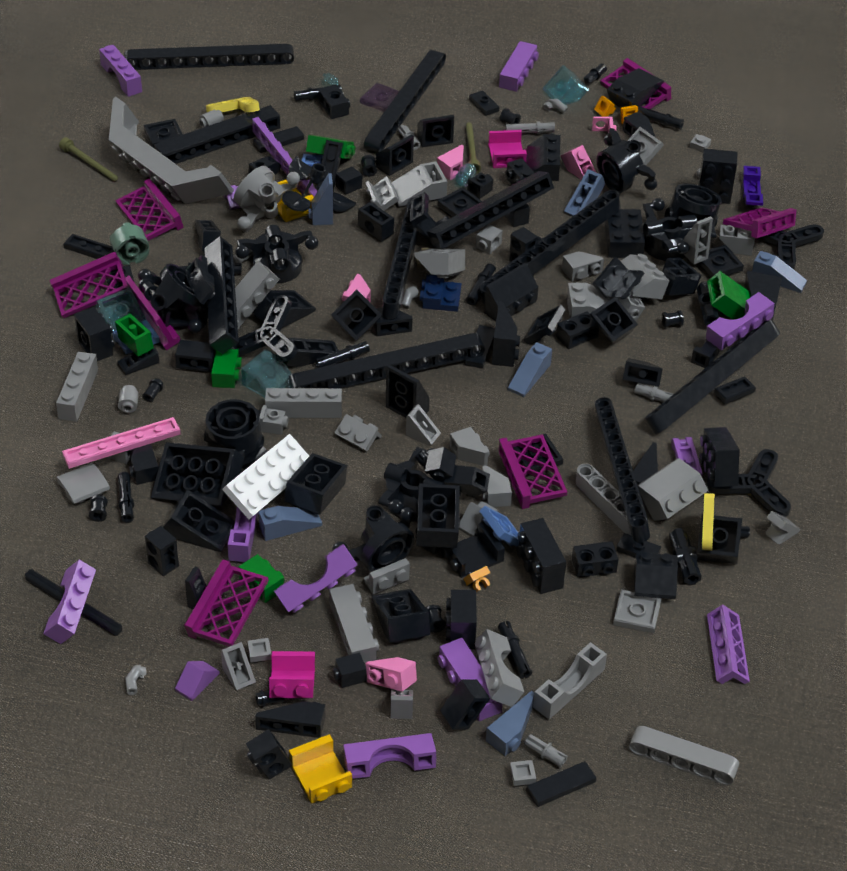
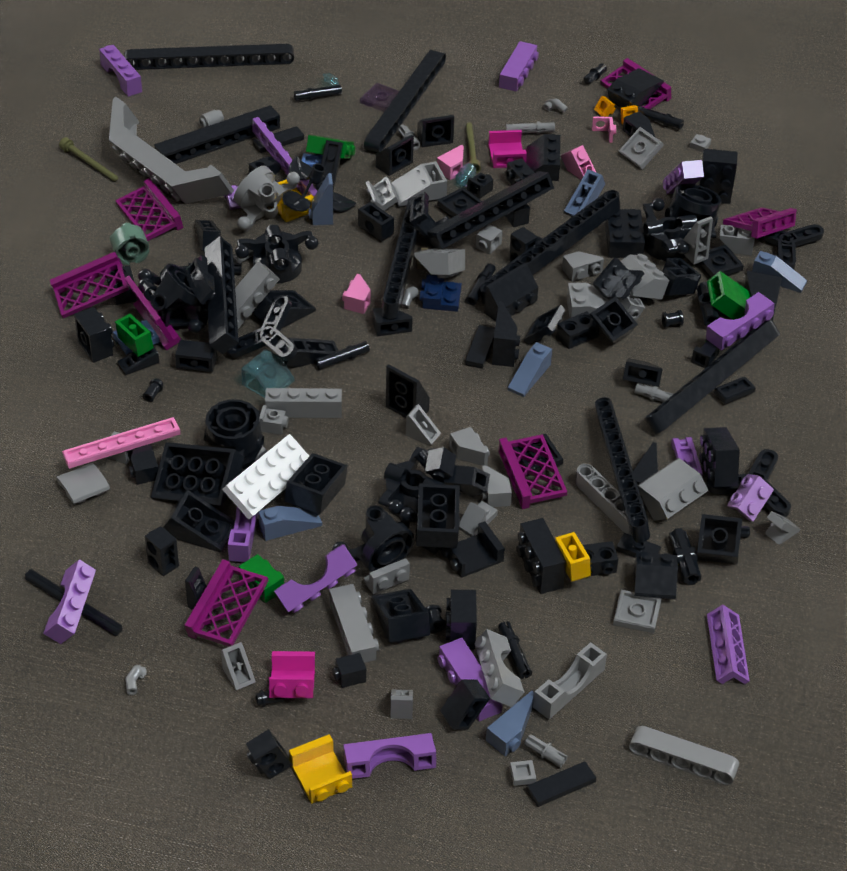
(77, 386): light grey brick -> none
(87, 246): black tile -> none
(98, 507): black bush -> none
(119, 305): clear light blue slope -> none
(126, 502): black pin -> none
(128, 399): light grey brick -> none
(162, 131): black plate -> none
(195, 679): medium lavender slope -> none
(225, 369): green brick -> none
(246, 104): light yellow beam -> none
(259, 650): light grey plate -> none
(296, 719): black slope -> none
(334, 101): black brick -> none
(349, 180): black brick -> none
(356, 315): black slope -> none
(356, 432): light grey bracket -> none
(368, 163): black bush -> none
(374, 367): black beam -> none
(391, 673): bright pink slope -> none
(478, 576): light orange tile -> none
(484, 103): black plate -> none
(501, 525): medium blue plate -> none
(509, 117): black bush -> none
(565, 86): clear light blue slope -> none
(575, 555): none -> yellow brick
(622, 162): black piece -> none
(686, 172): none -> medium lavender brick
(708, 517): light yellow beam -> none
(750, 496): none -> lavender bracket
(751, 186): dark purple slope -> none

